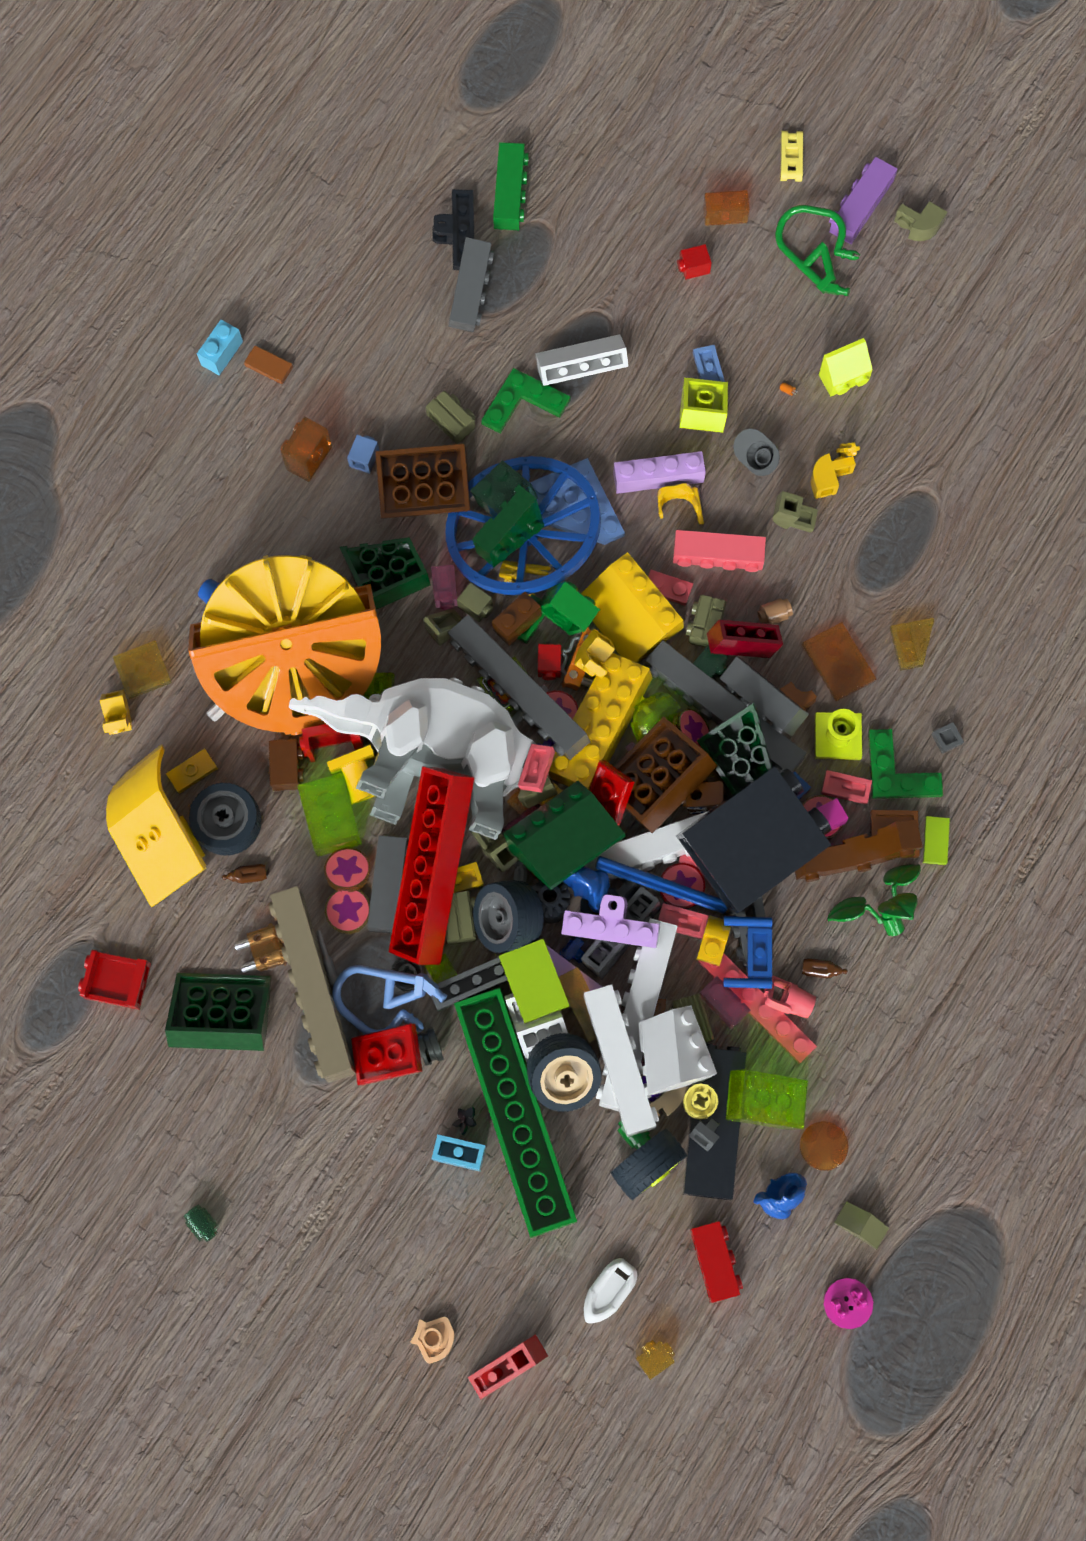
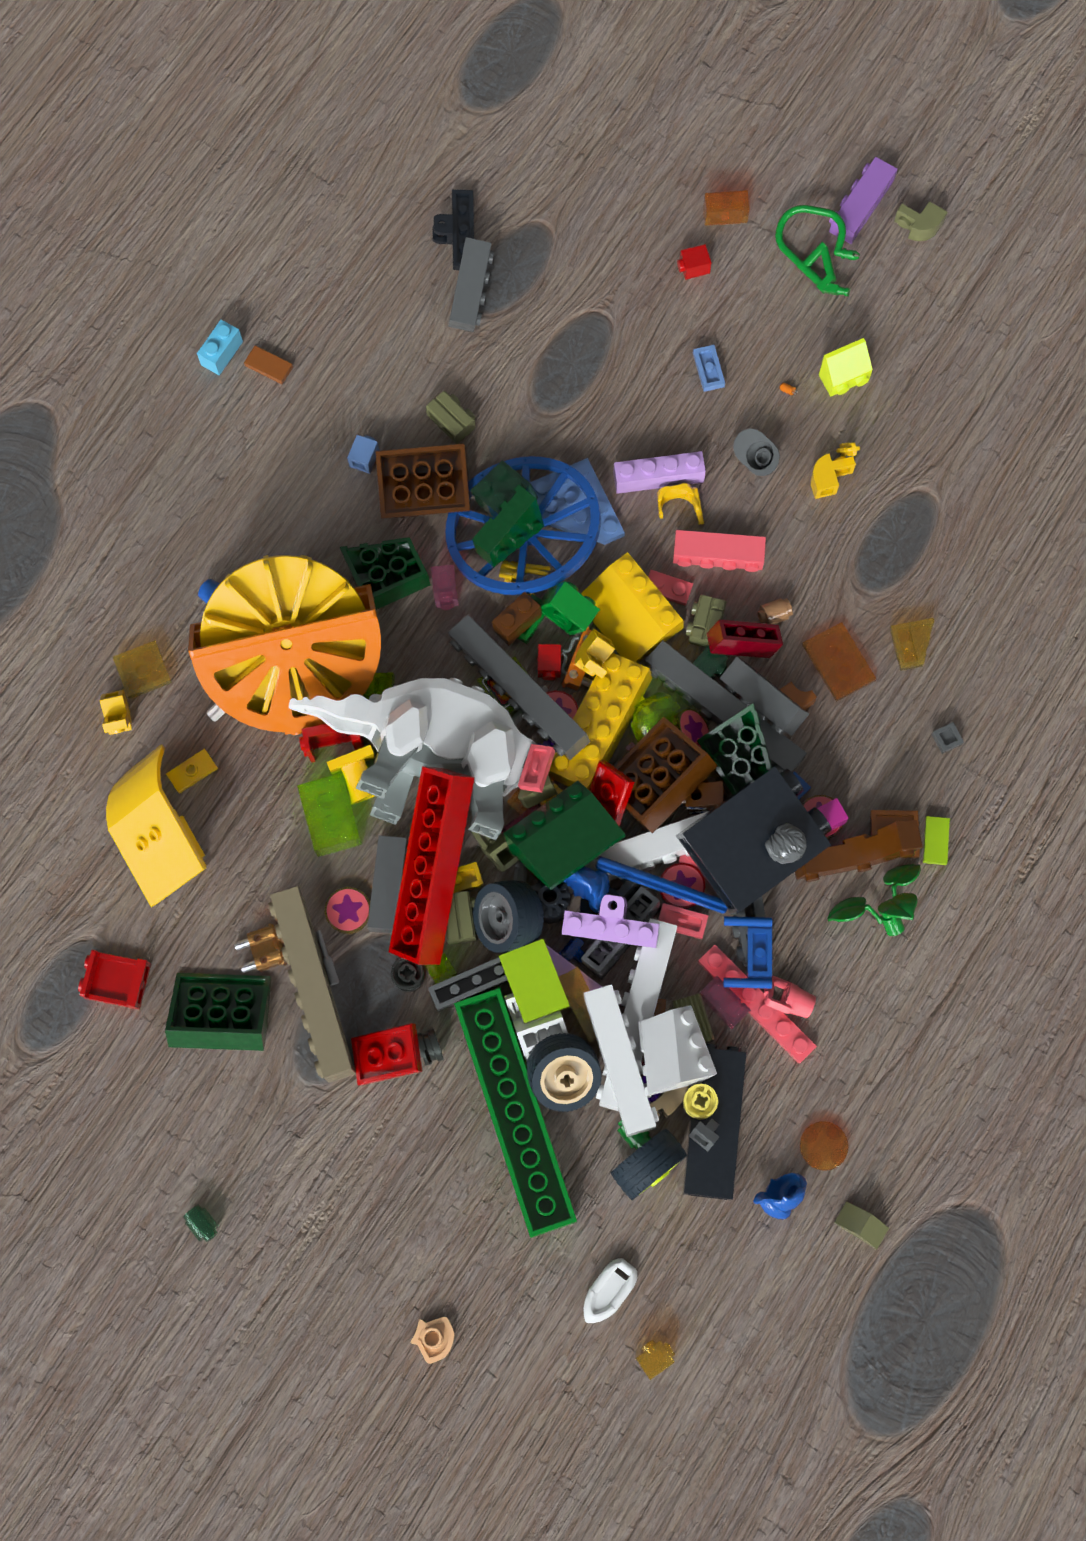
(222, 802): wheel -> none
(247, 874): reddish brown piece -> none
(285, 764): reddish brown brick -> none
(306, 448): clear orange brick -> none
(347, 870): tile -> none
(422, 985): medium blue piece -> none
(440, 624): olive slope -> none
(458, 1152): medium azure brick -> none
(466, 1119): black plant -> none
(475, 602): olive brick -> none
(508, 1366): red slope -> none
(509, 186): green brick -> none
(518, 387): green plate -> none
(581, 359): white brick -> none
(704, 405): neon yellow slope -> none
(713, 941): yellow brick -> none
(716, 1261): red brick -> none
(766, 1099): clear neon green brick -> none
(786, 844): none -> dark grey hair
(791, 156): light yellow plate -> none
(791, 513): olive brick -> none
(821, 968): reddish brown piece -> none
(837, 745): neon yellow plant -> none
(838, 1309): dark pink plate -> none
(846, 787): coral plate -> none
(901, 785): green plate -> none

